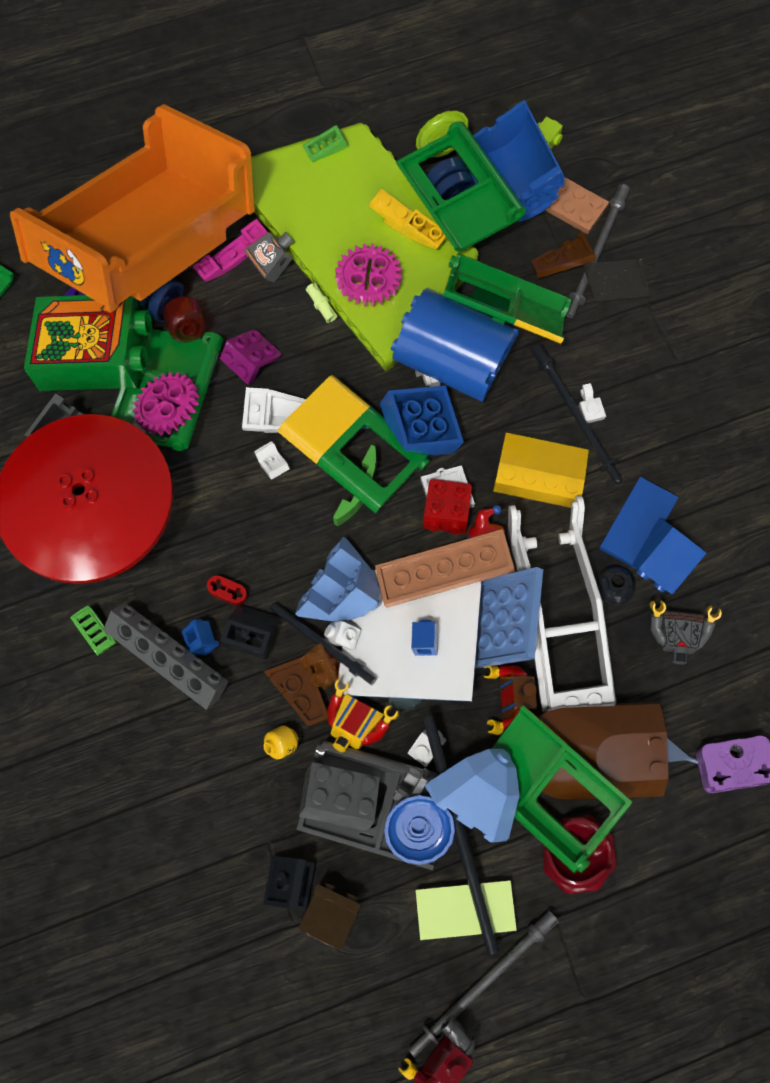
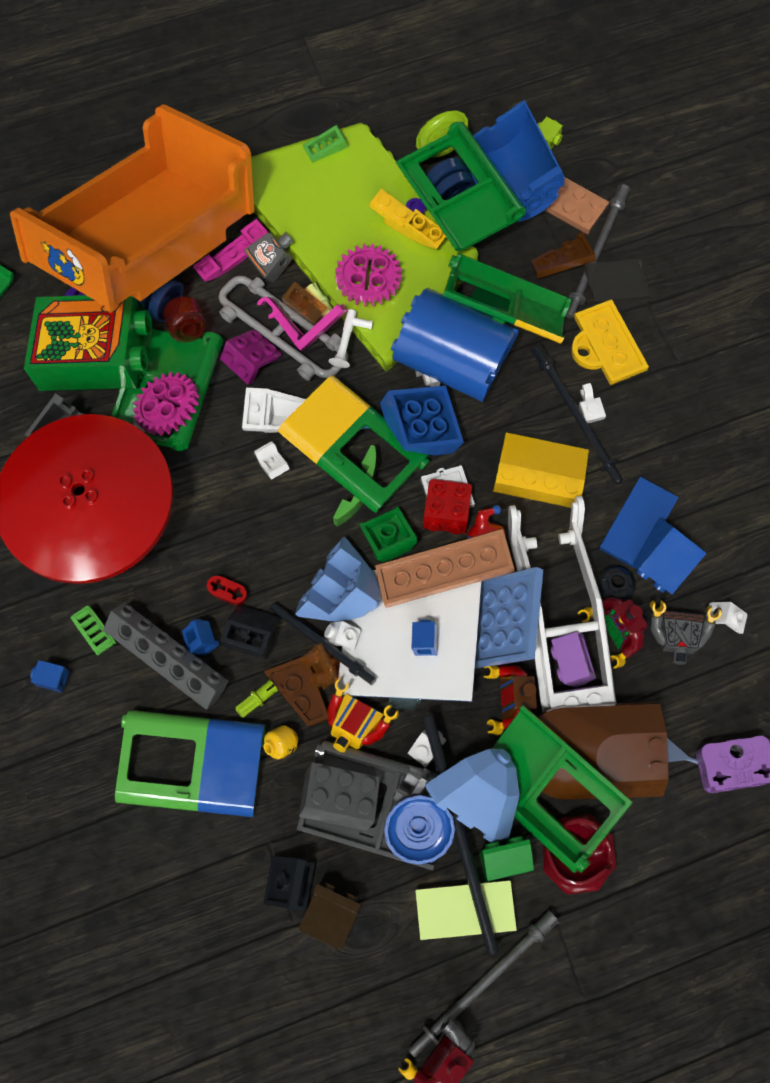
(49, 676): none -> blue brick
(222, 767): none -> piece
(231, 312): none -> light grey bar
(256, 699): none -> lime axle
(300, 340): none -> dark pink hinge
(303, 303): none -> clear orange arch
(350, 321): none -> white piece
(389, 535): none -> green slope
(416, 203): none -> dark purple tile
(507, 859): none -> green slope
(573, 660): none -> medium lavender slope
(608, 343): none -> yellow plate
(623, 625): none -> dark red torso
(731, 615): none -> white bracket

